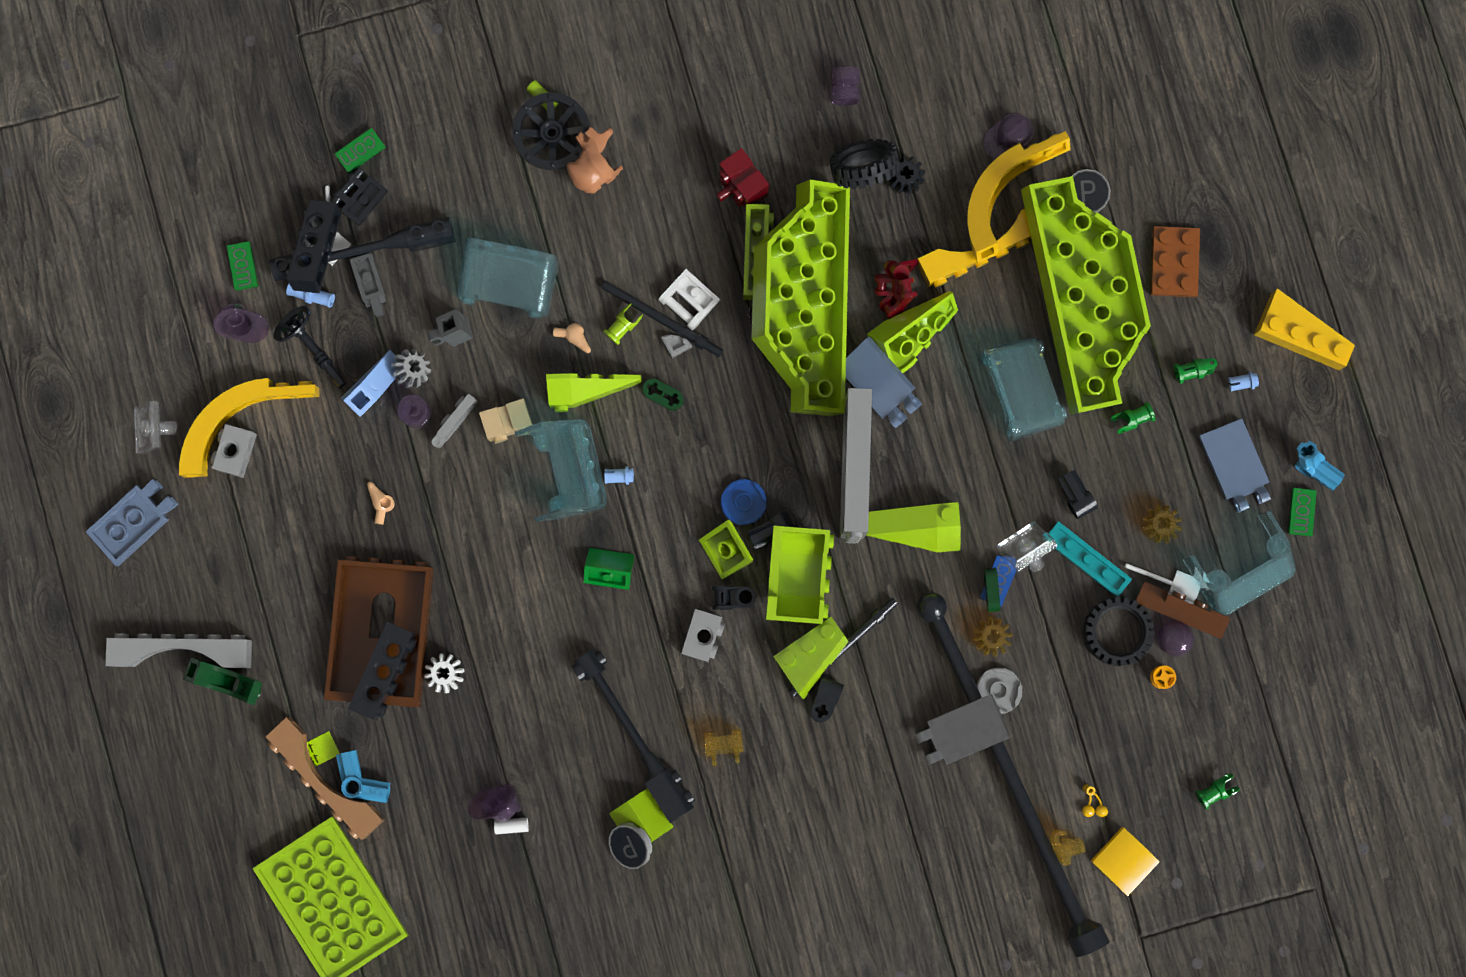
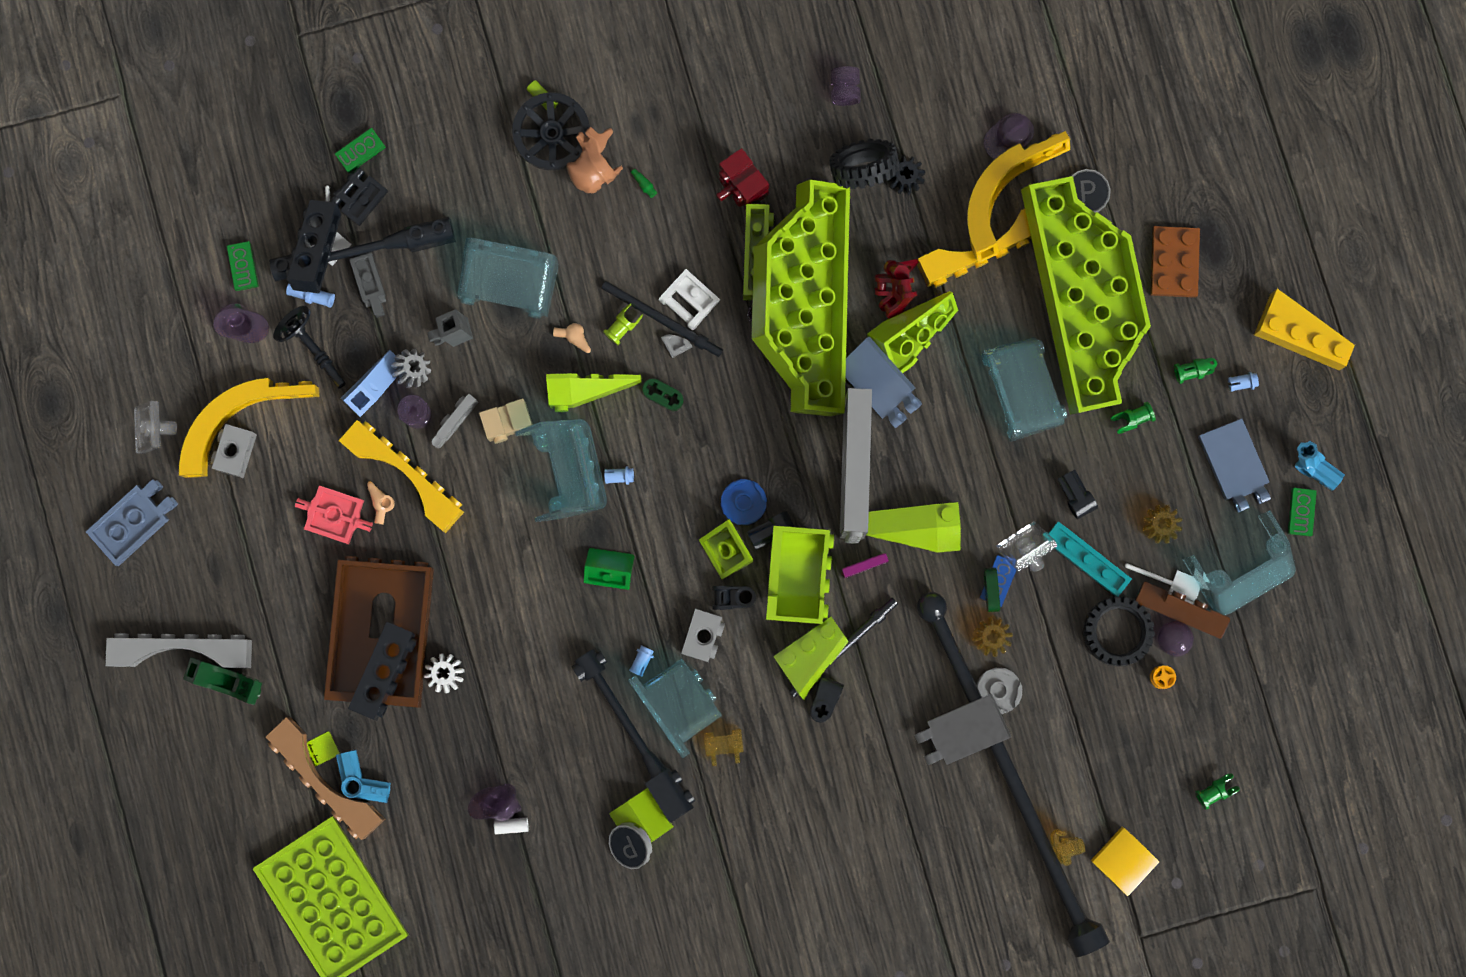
(333, 514): none -> coral plate
(366, 445): none -> yellow arch
(641, 661): none -> light blue pin
(645, 185): none -> green piece
(678, 703): none -> clear light blue windscreen
(864, 565): none -> magenta tile
(1088, 810): yellow piece -> none

